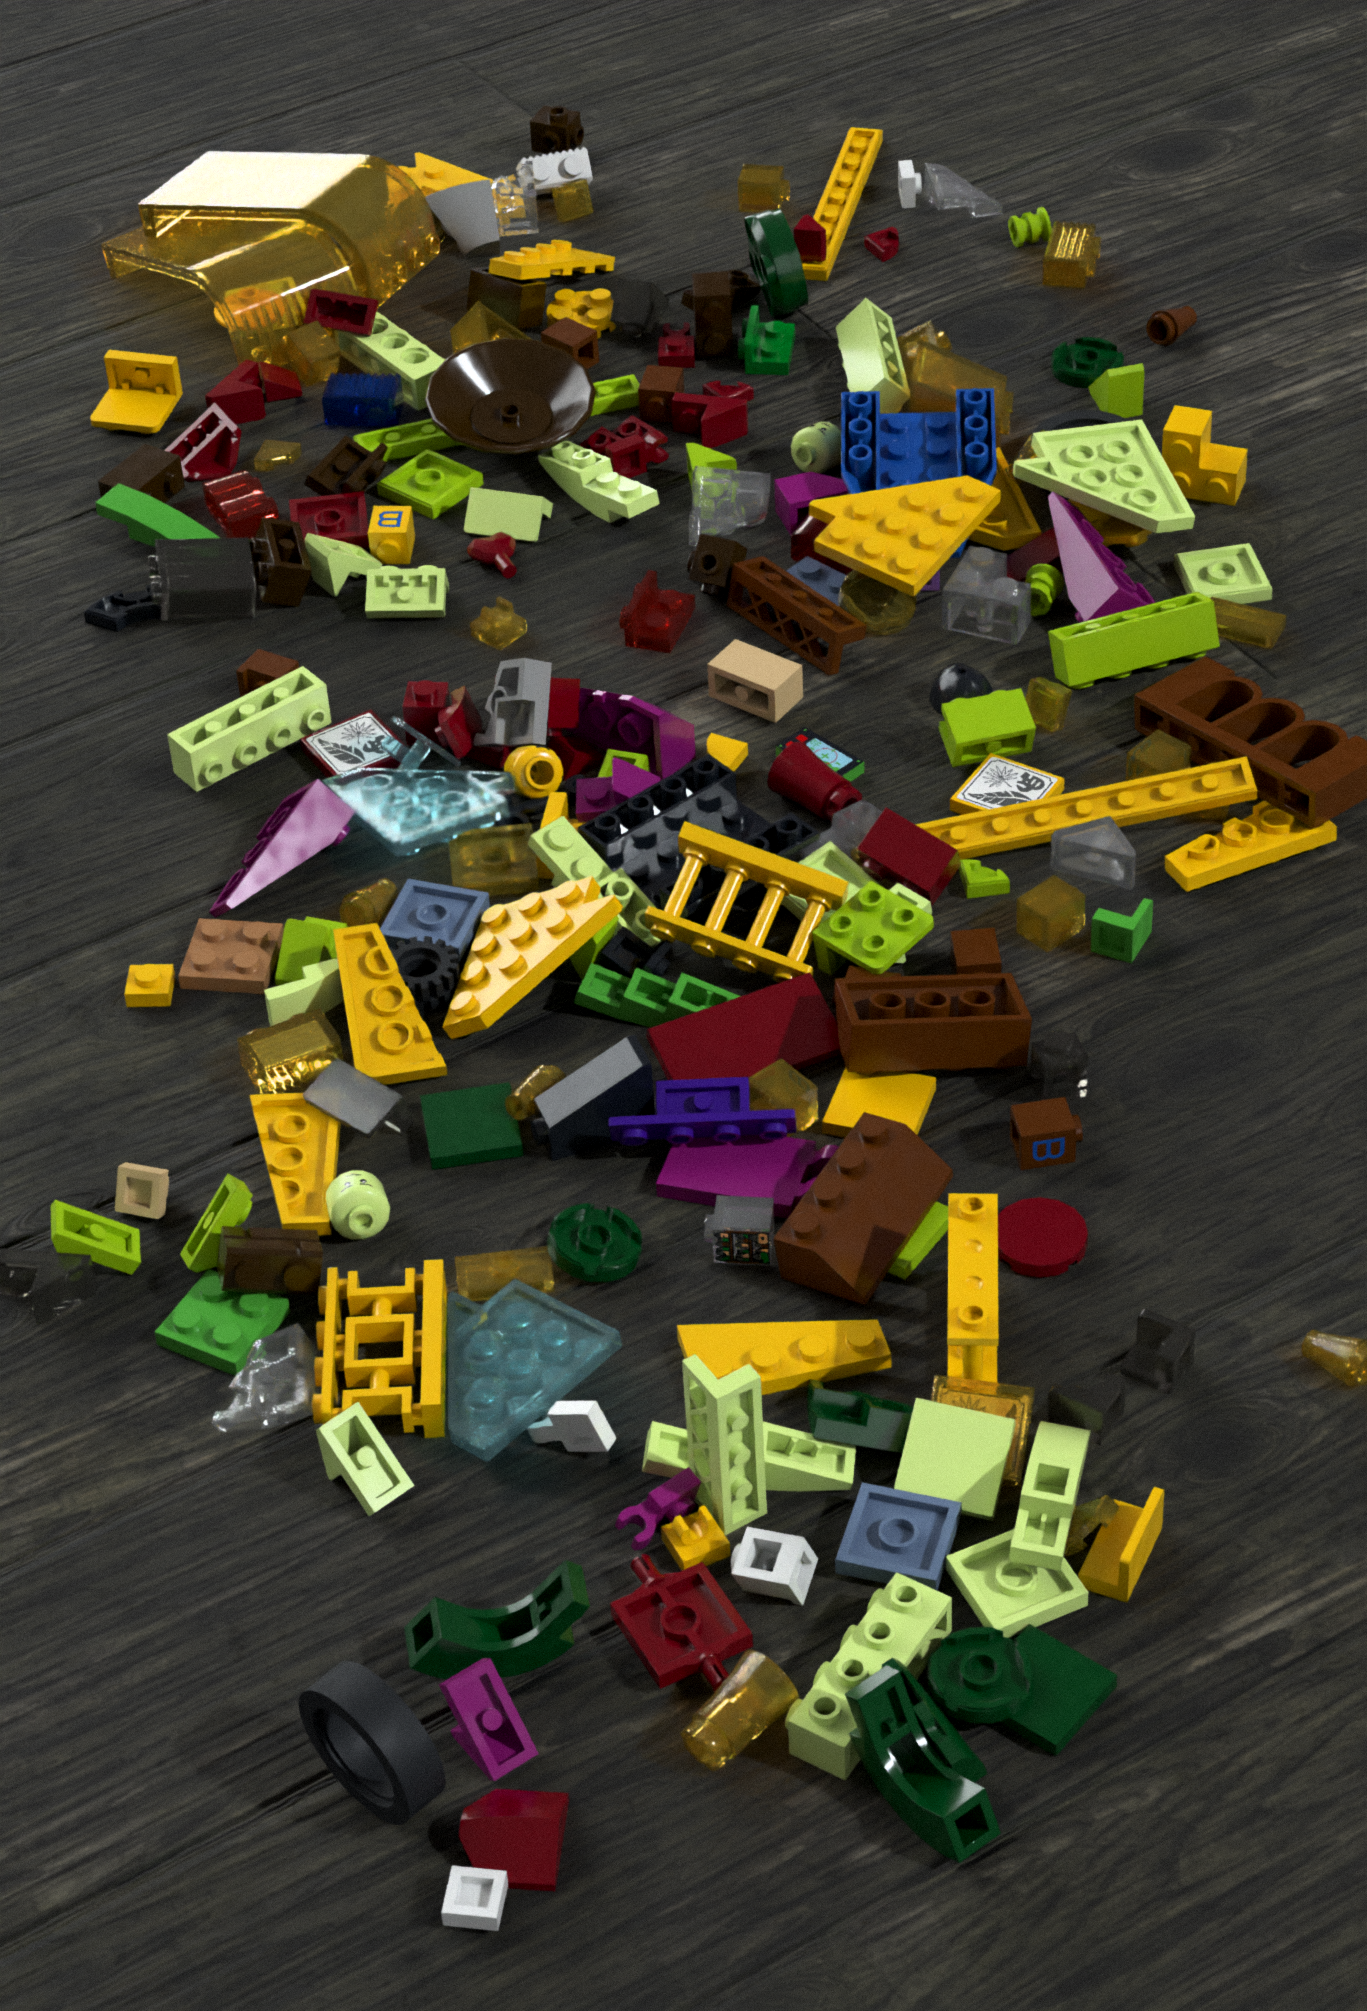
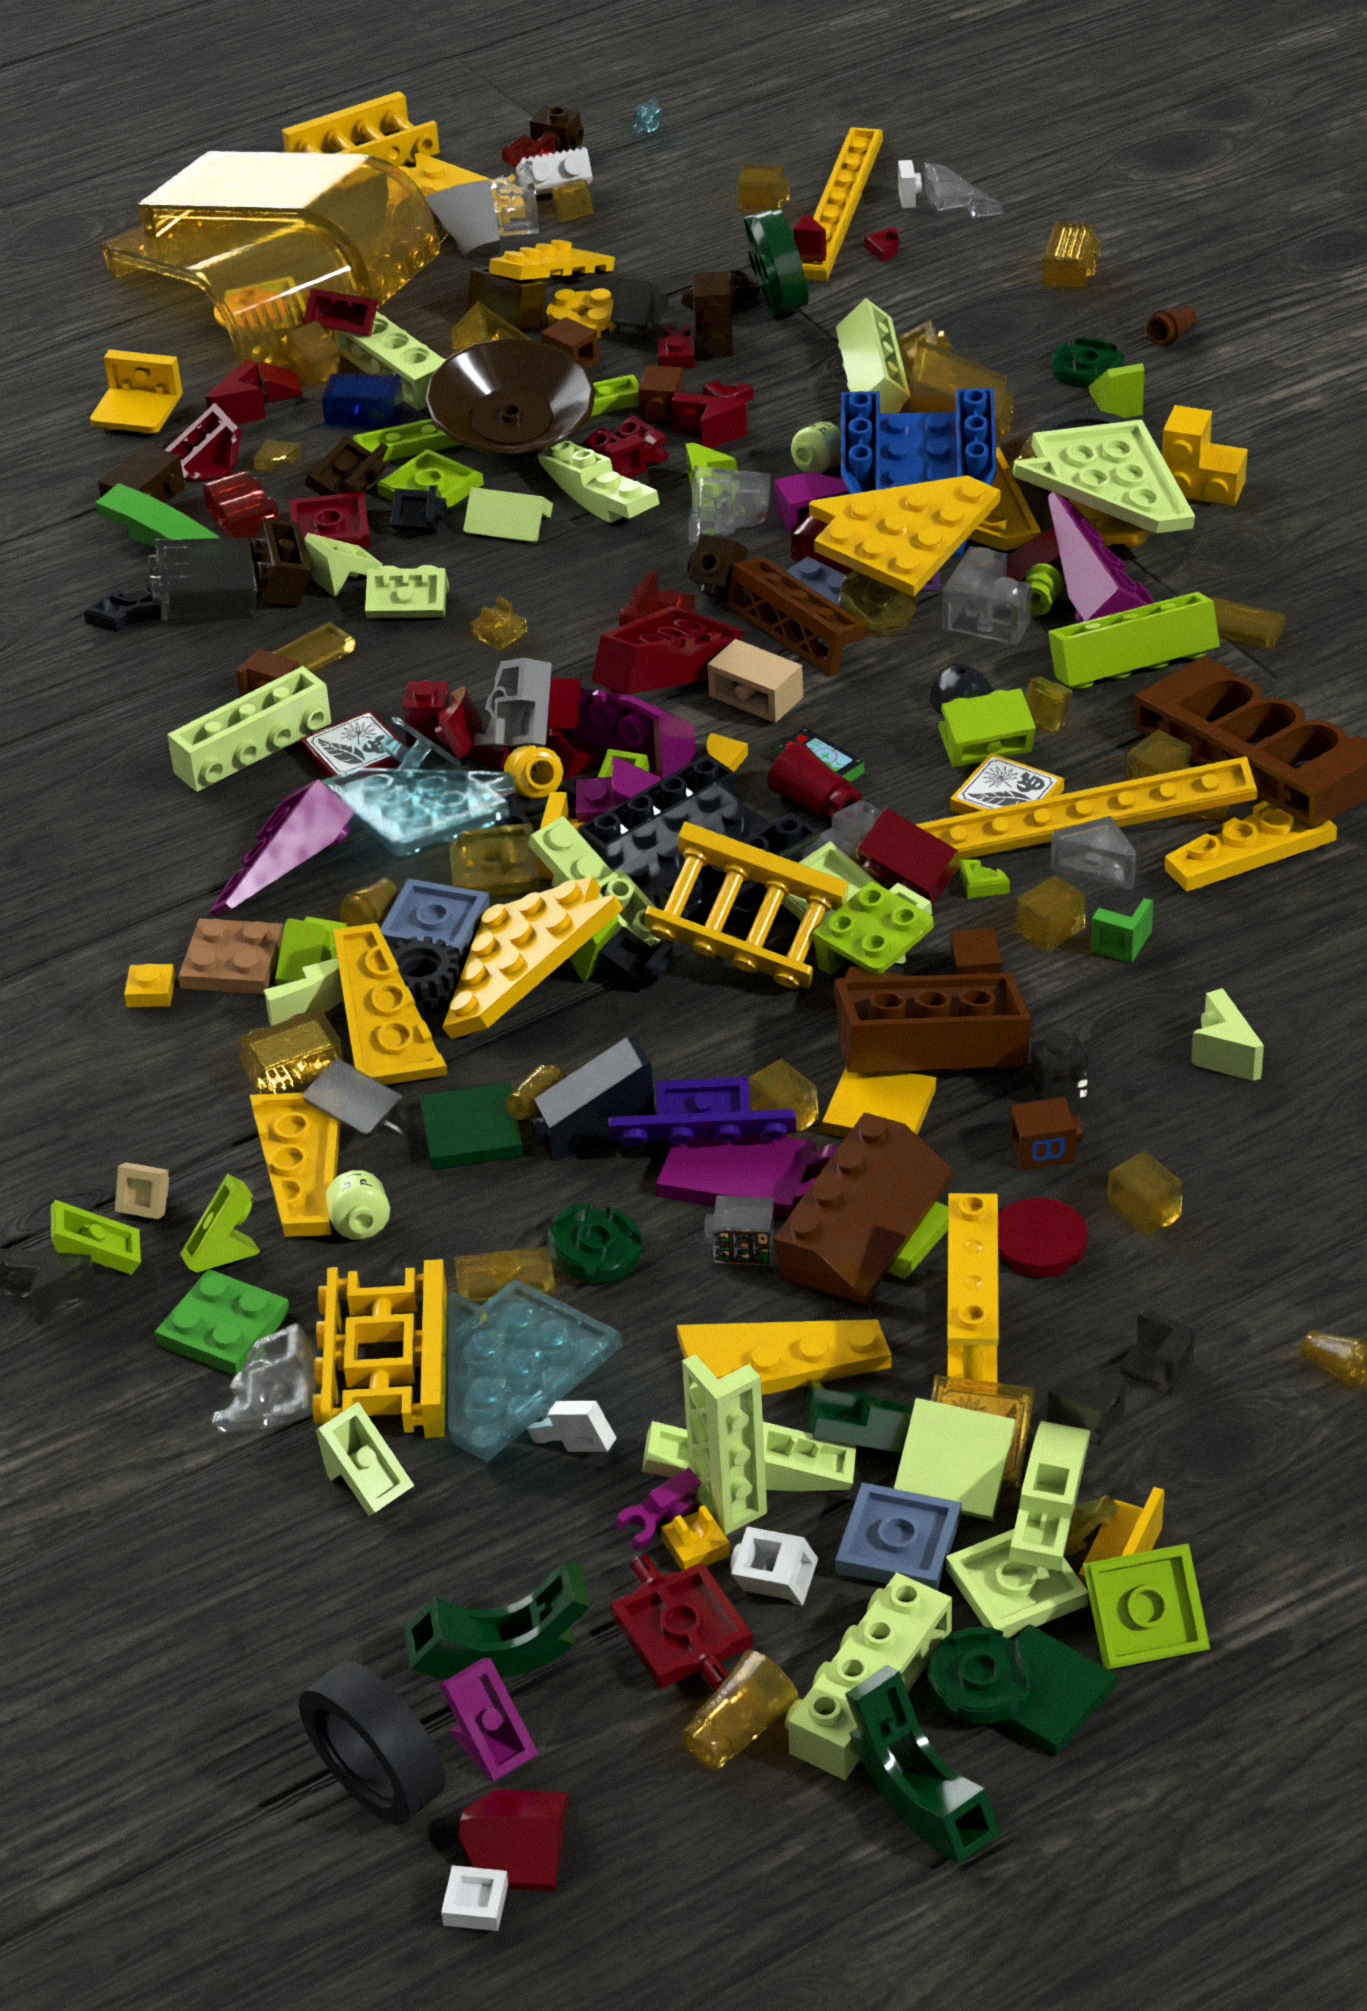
(269, 1260): dark brown brick -> none
(318, 647): none -> clear yellow tile
(364, 122): none -> yellow fence
(391, 534): yellow brick -> none
(418, 509): none -> black bracket
(495, 552): dark red rock -> none
(527, 147): none -> clear red bracket
(646, 997): bright green slope -> none
(648, 115): none -> clear light blue plate
(660, 651): none -> dark red wedge
(749, 1033): dark red tile -> none
(766, 346): green bracket -> none
(938, 1729): dark green slope -> none
(1030, 227): lime bush -> none
(1145, 1193): none -> clear yellow brick
(1146, 1606): none -> lime tile
(1224, 573): yellowish green tile -> none
(1226, 1040): none -> yellowish green slope

